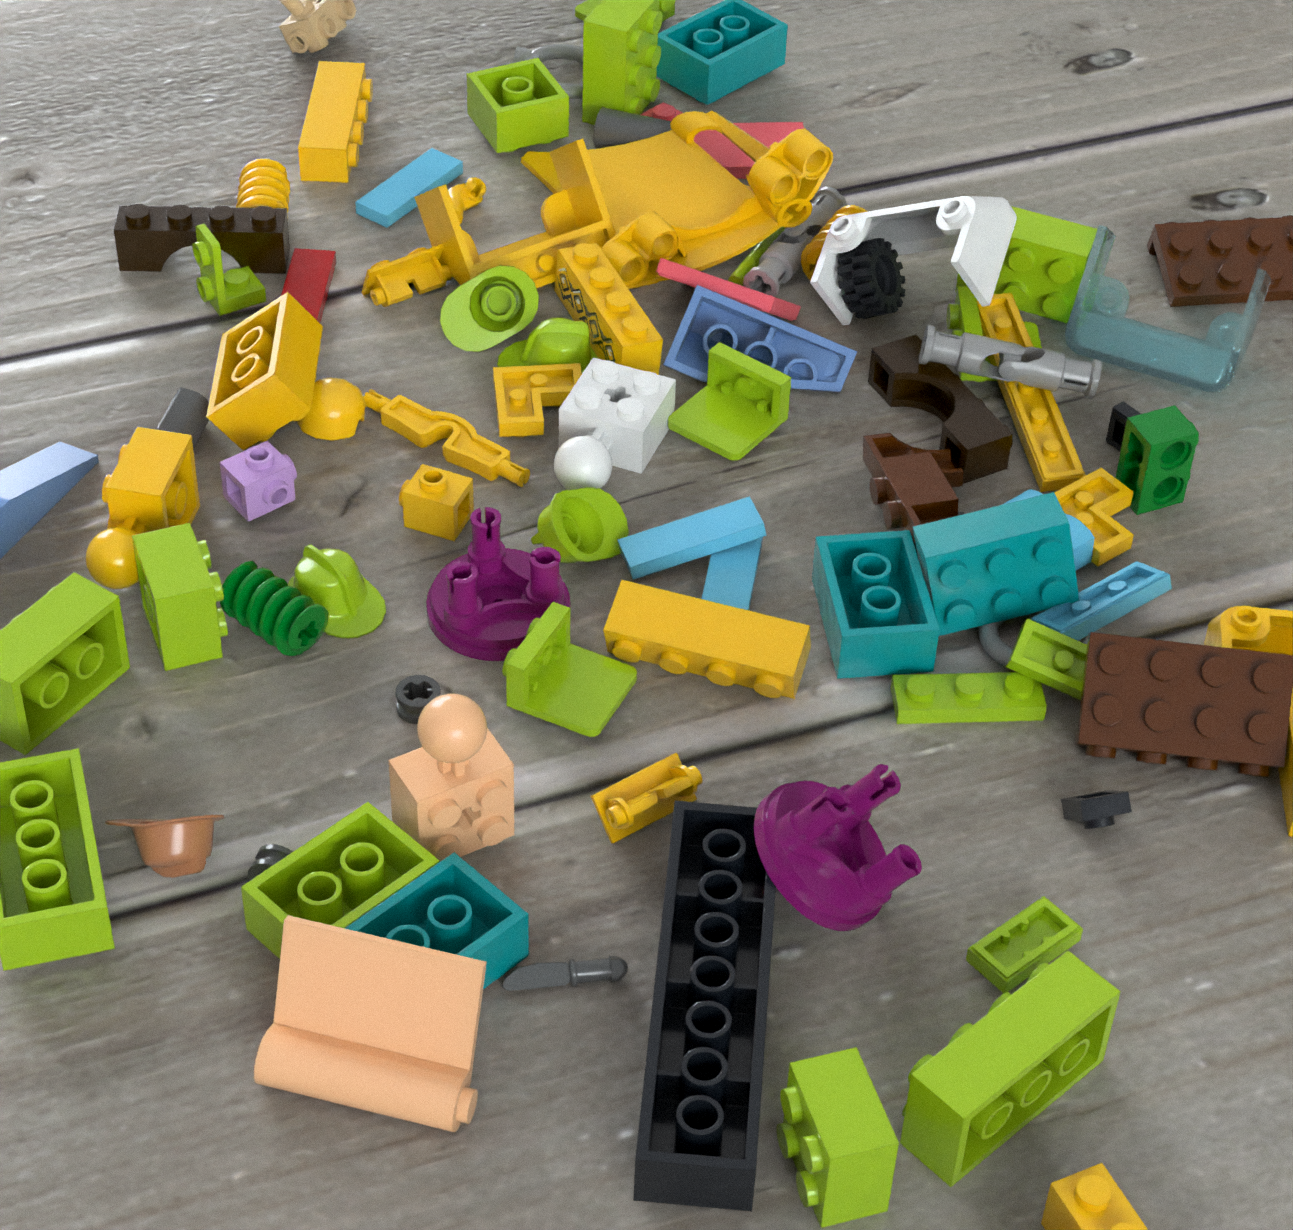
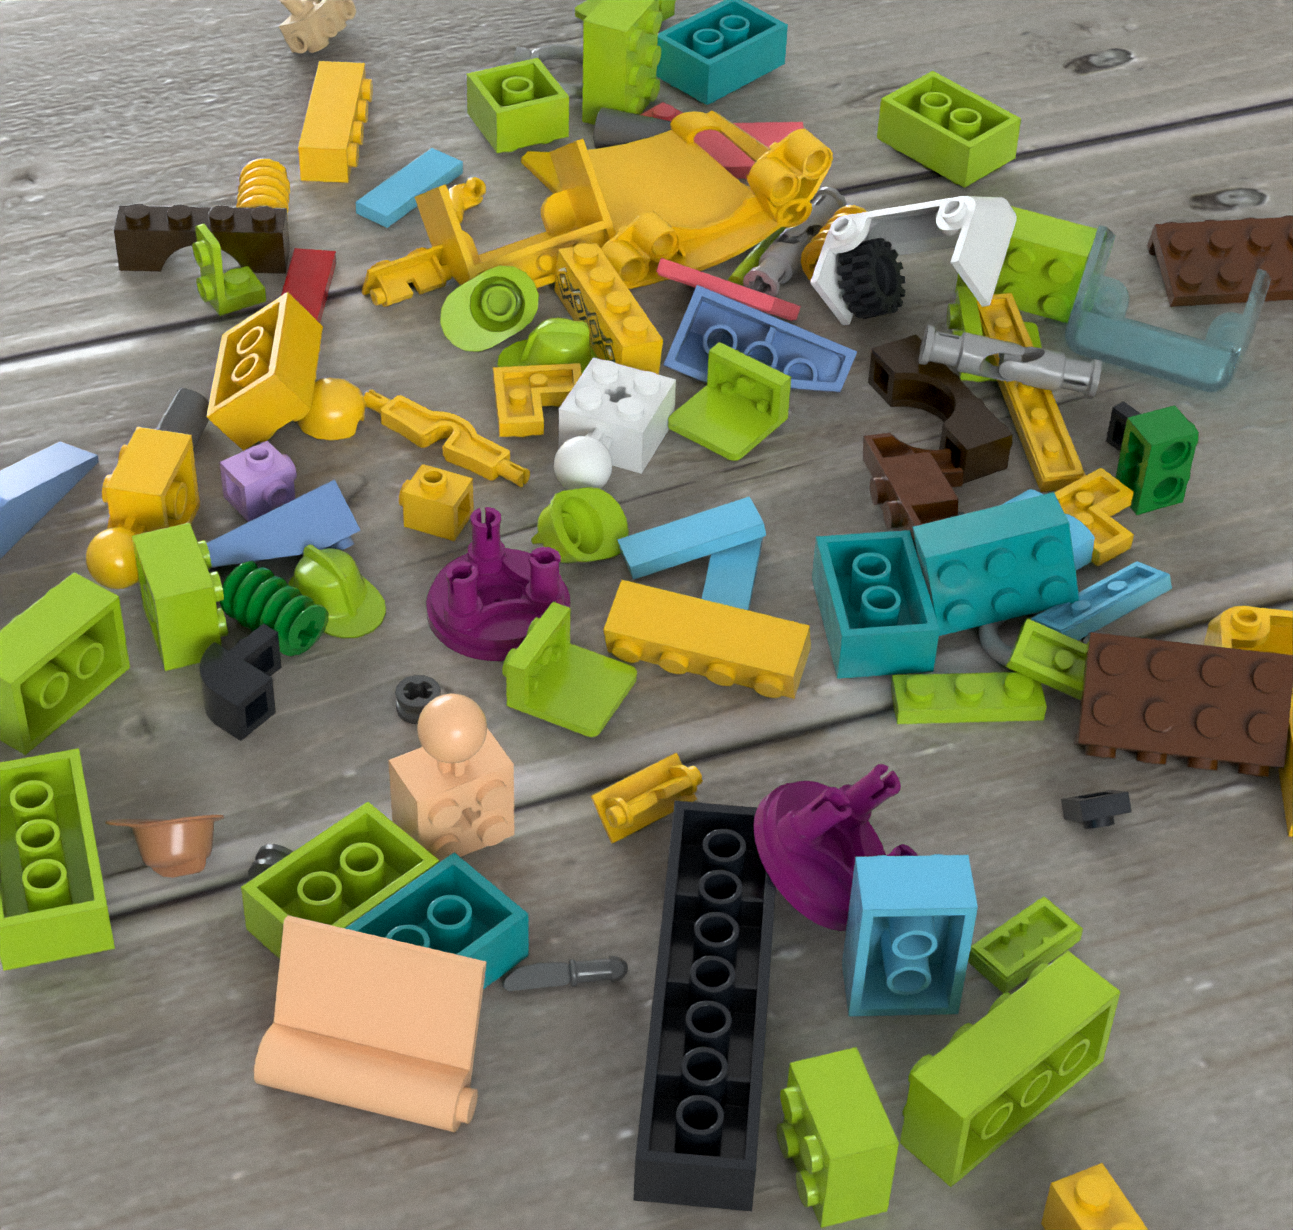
(238, 682): none -> black brick
(313, 518): none -> medium blue wedge
(908, 935): none -> medium azure brick
(948, 128): none -> lime brick

